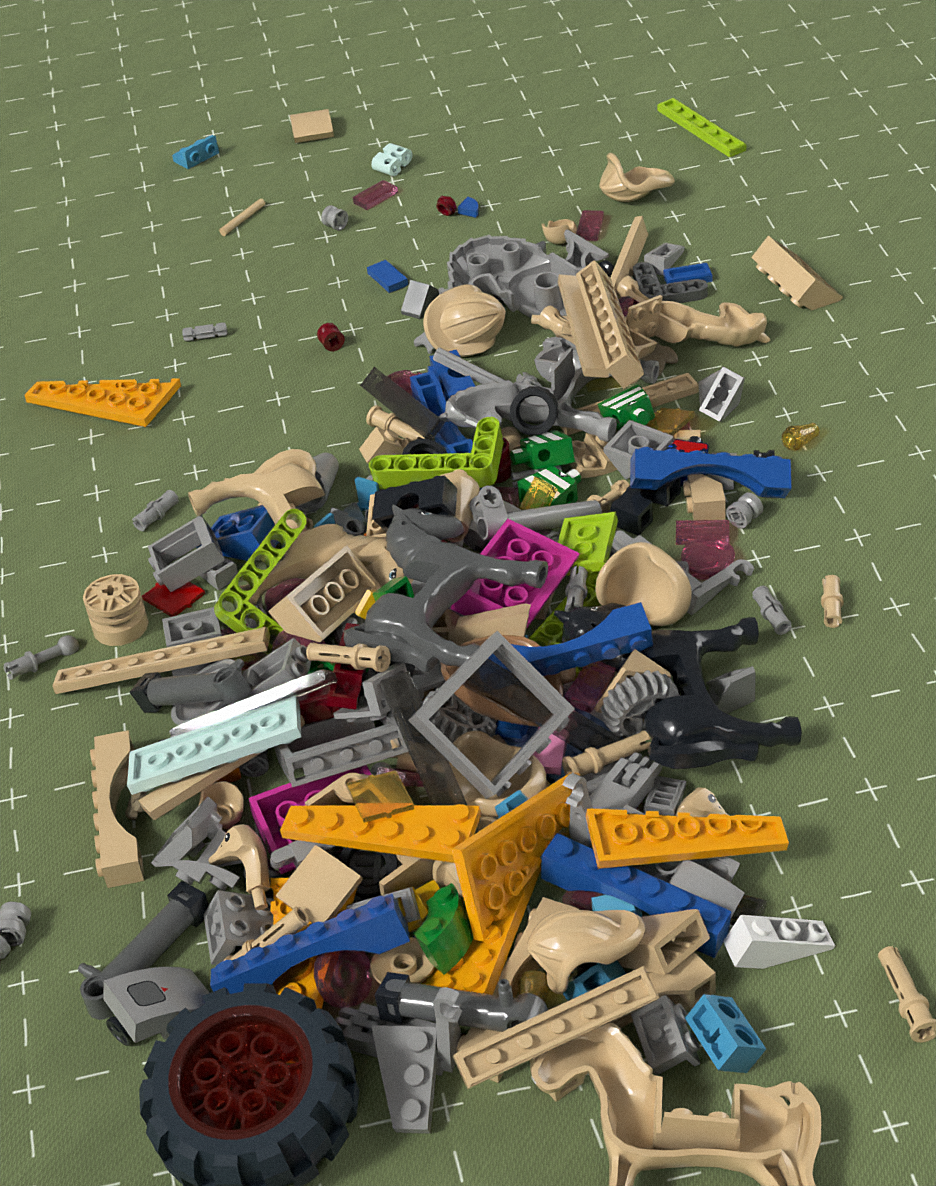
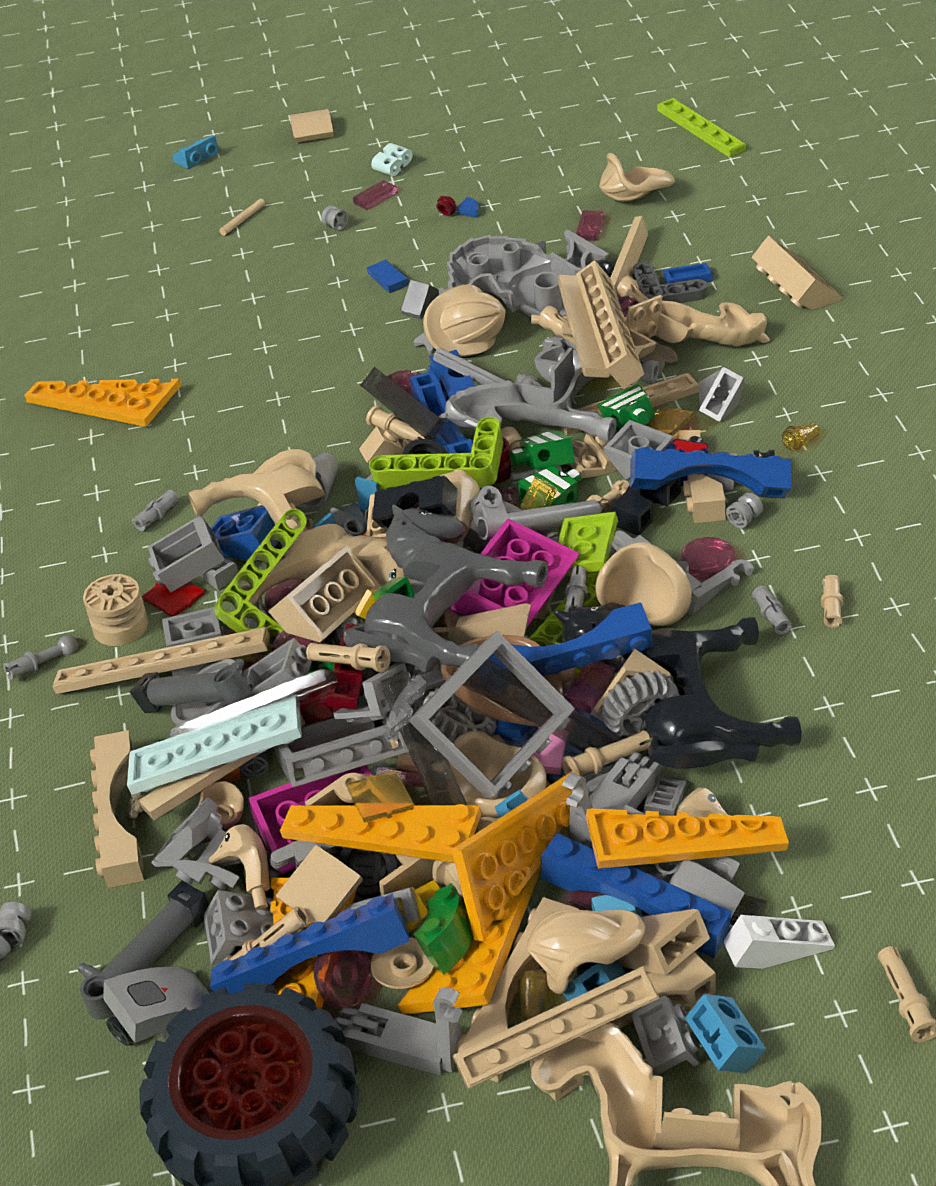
(204, 331): light grey axle -> none
(330, 331): dark red wheel -> none
(401, 710): none -> clear slope
(401, 999): dark grey piece -> none
(408, 1073): light grey wing -> none
(515, 415): black tyre -> none
(555, 230): tan hair -> none
(663, 256): light grey slope -> none
(692, 529): clear pink tile -> none
(733, 689): light grey slope -> none

